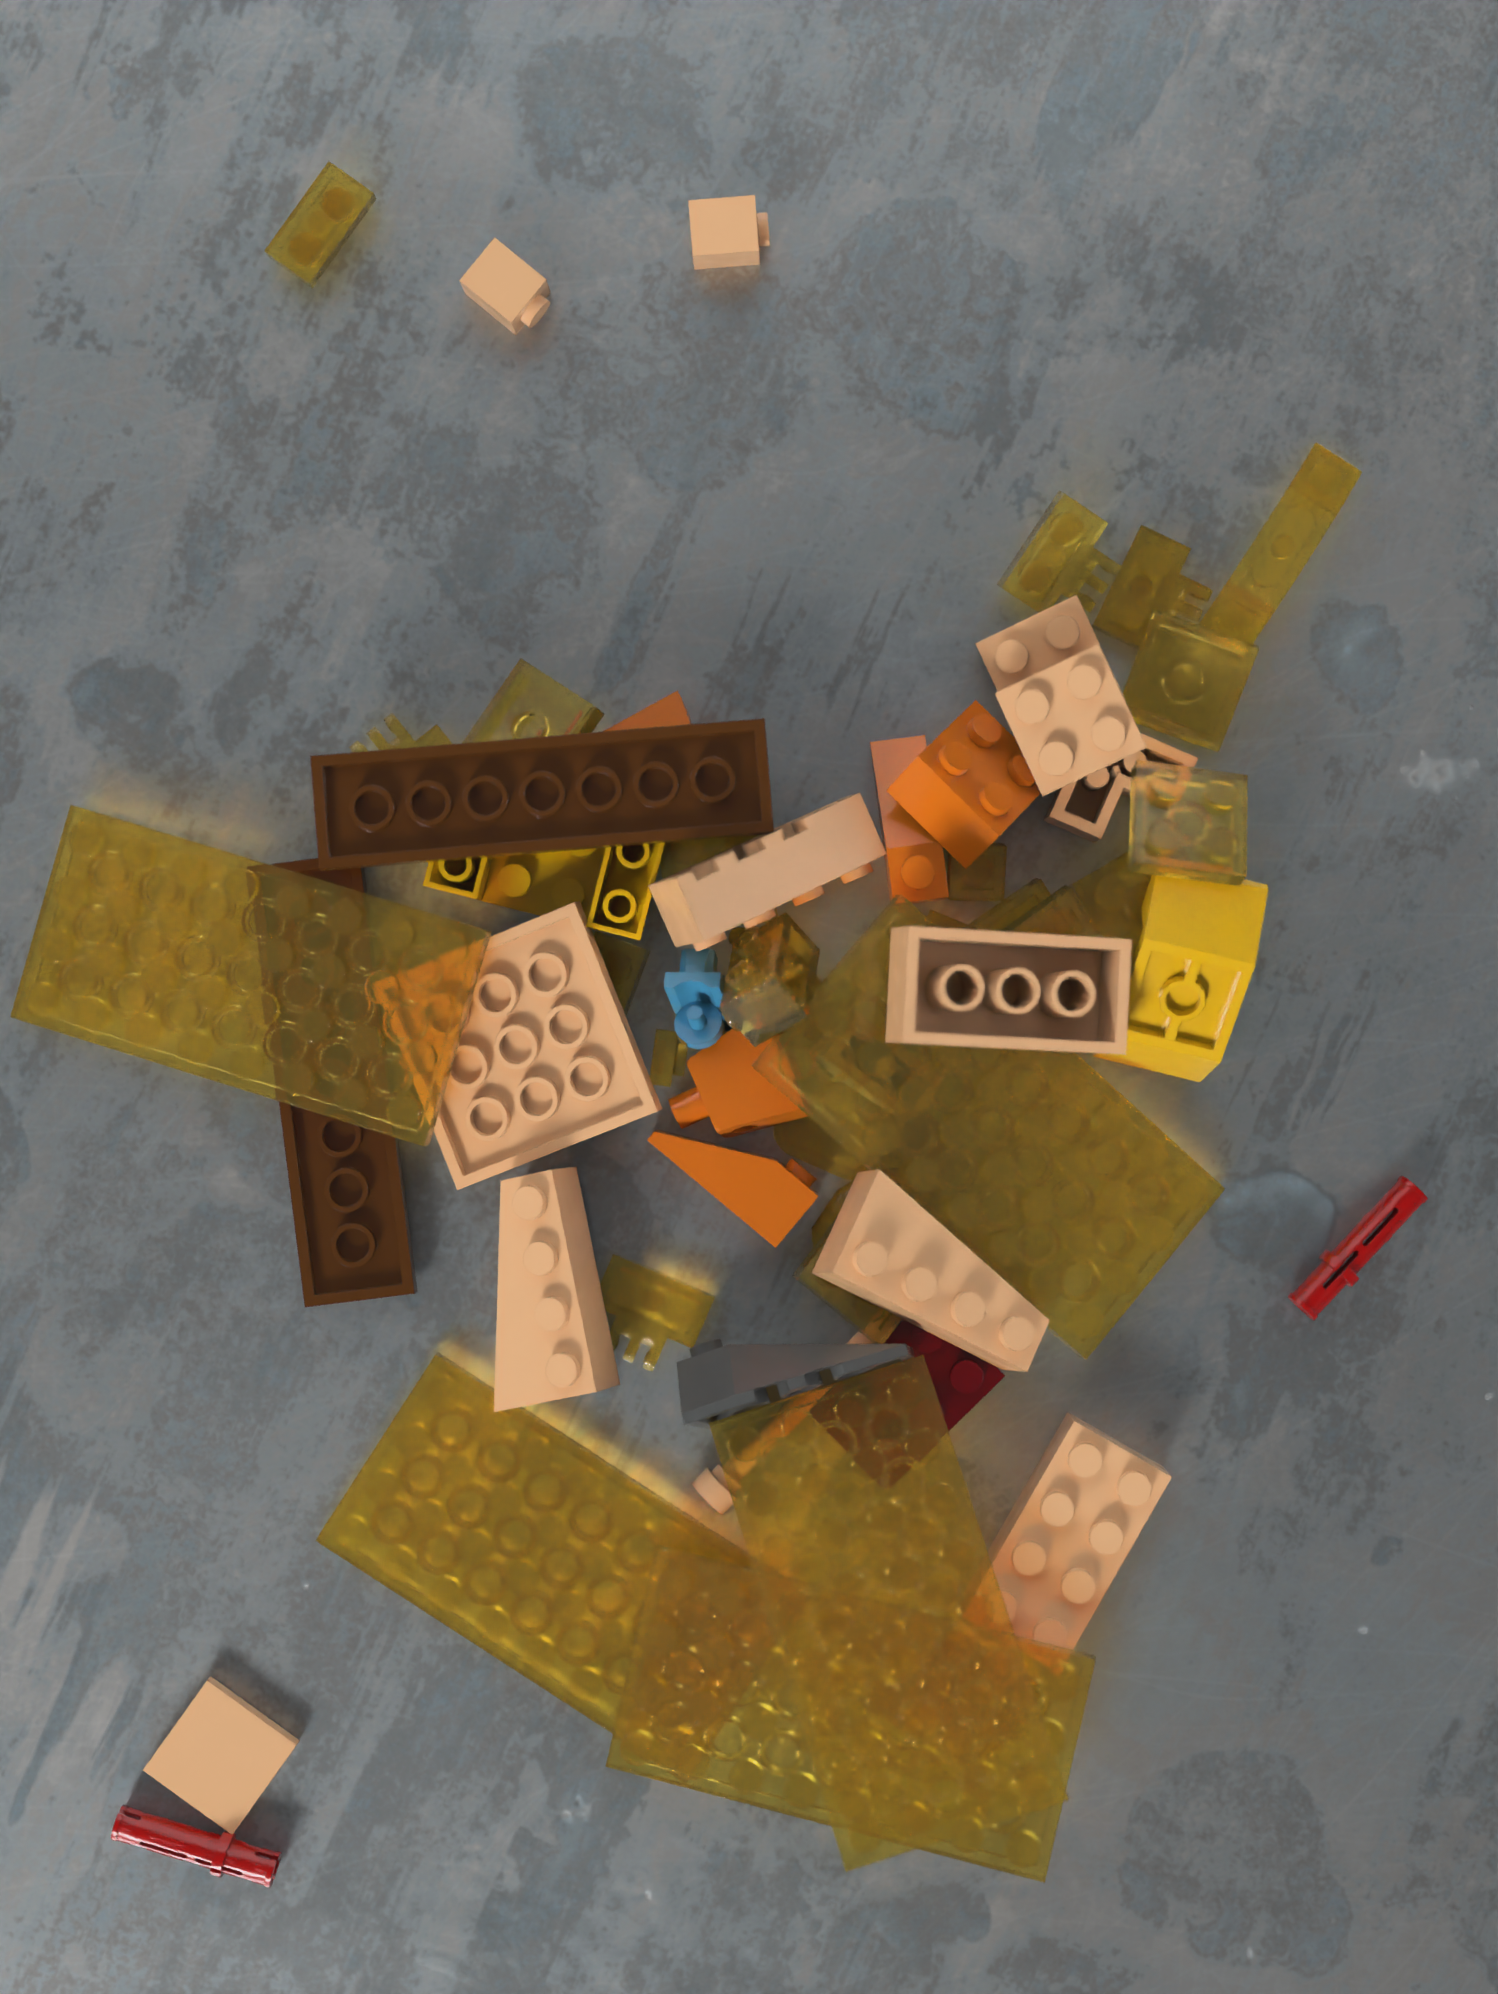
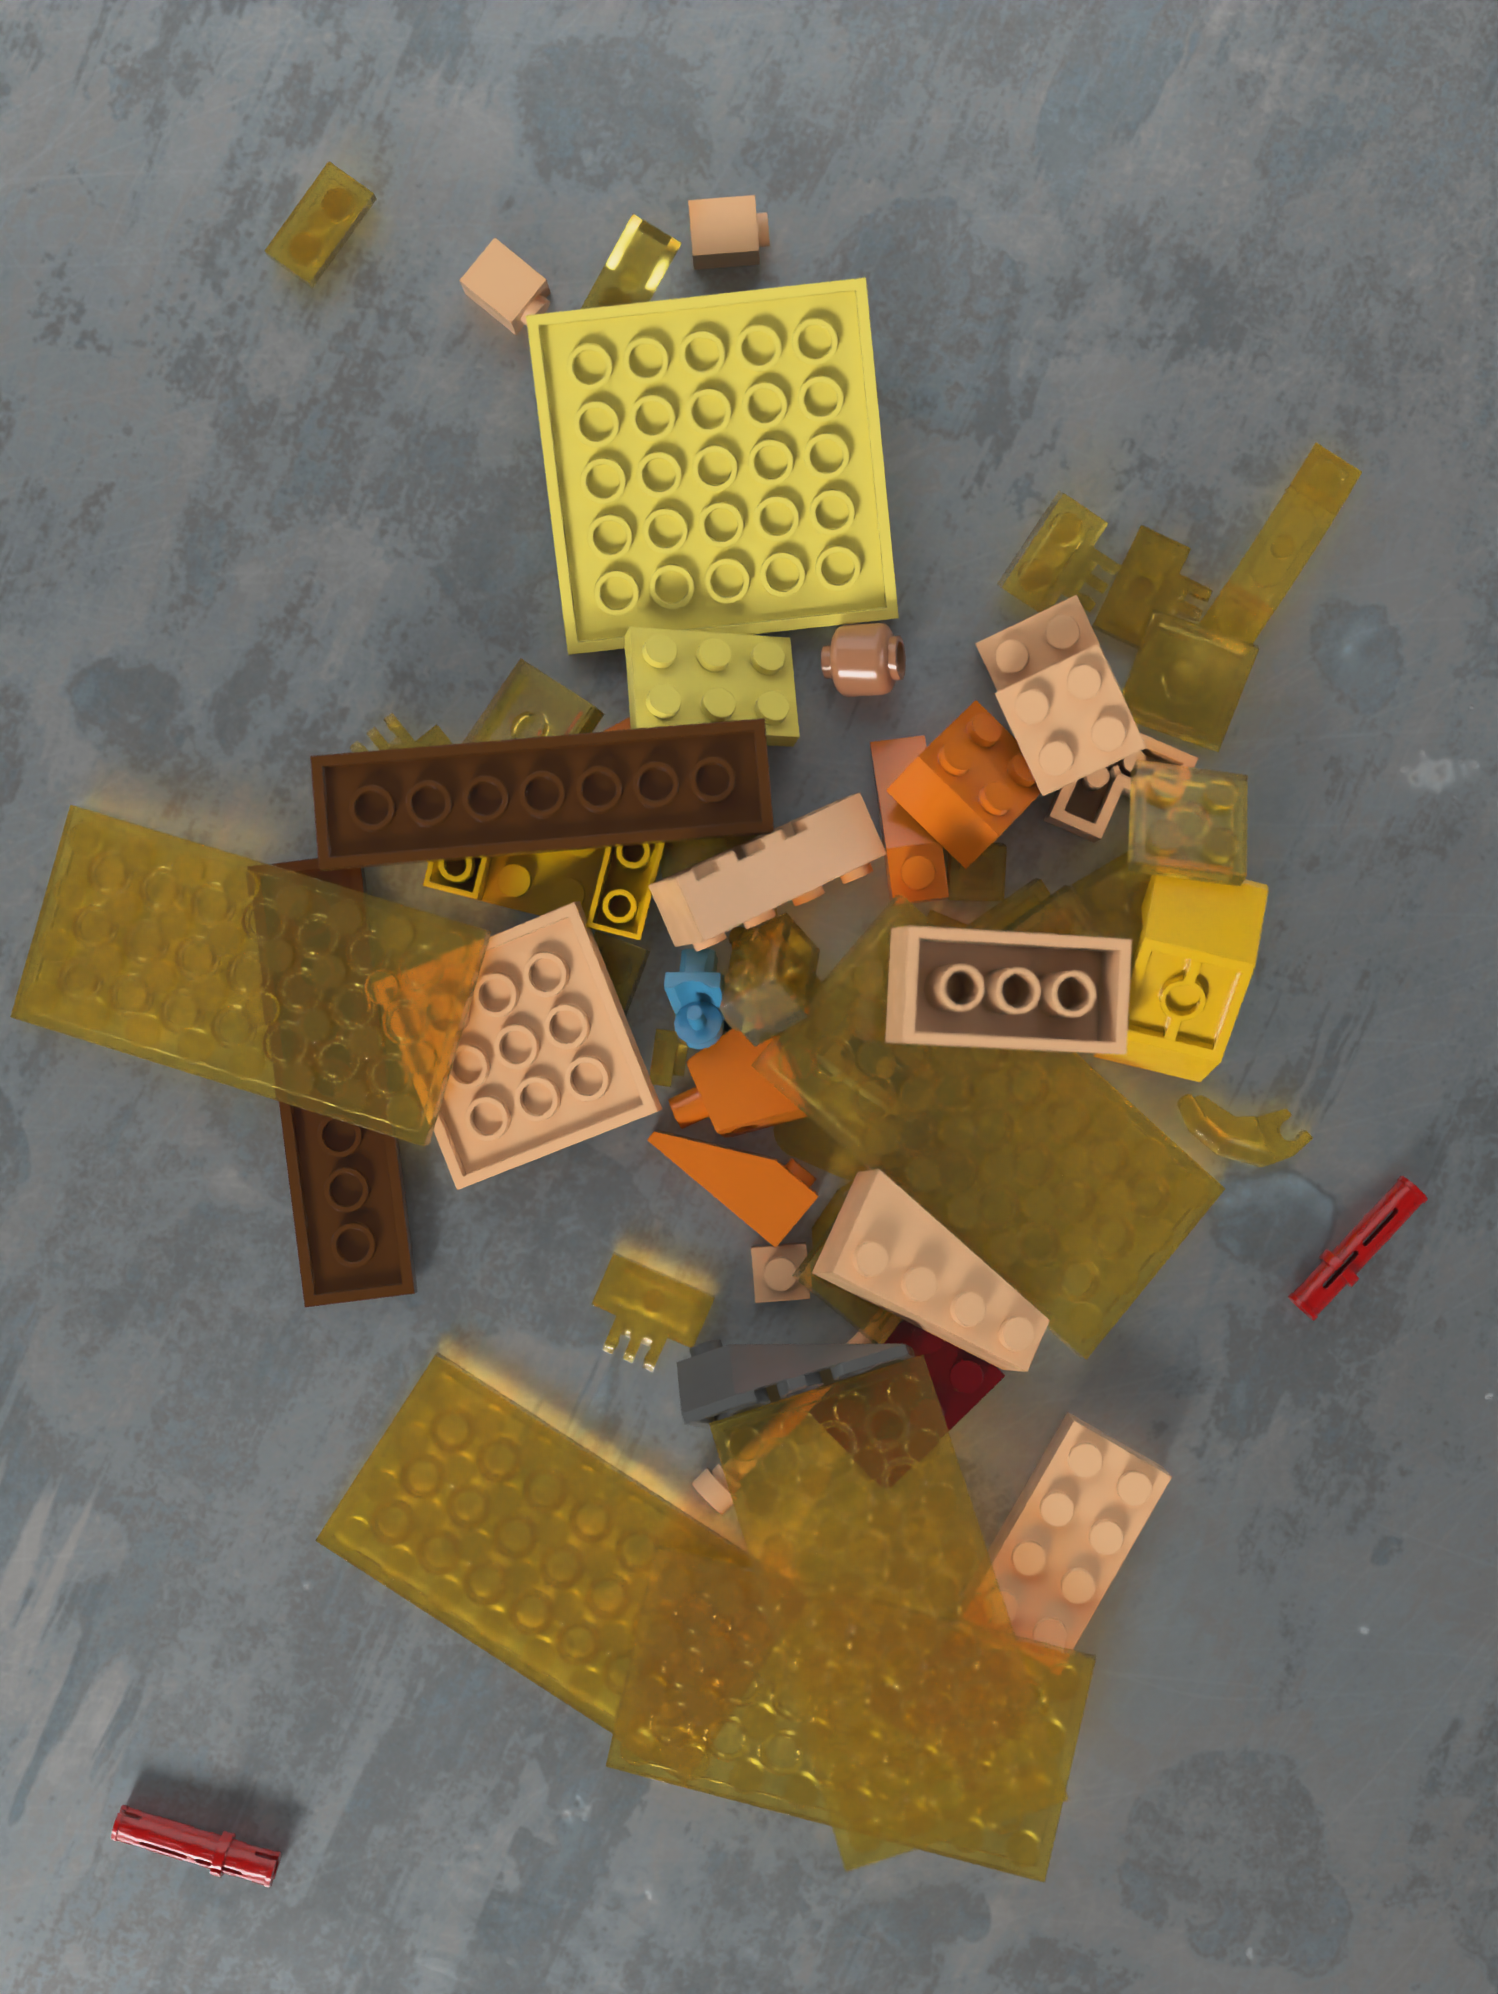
(221, 1755): light nougat tile -> none
(549, 1295): light nougat wedge -> none
(633, 266): none -> clear yellow slope
(710, 679): none -> light yellow plate
(715, 463): none -> light yellow plate
(774, 1272): none -> light nougat plate
(864, 659): none -> nougat head
(1241, 1138): none -> clear yellow piece

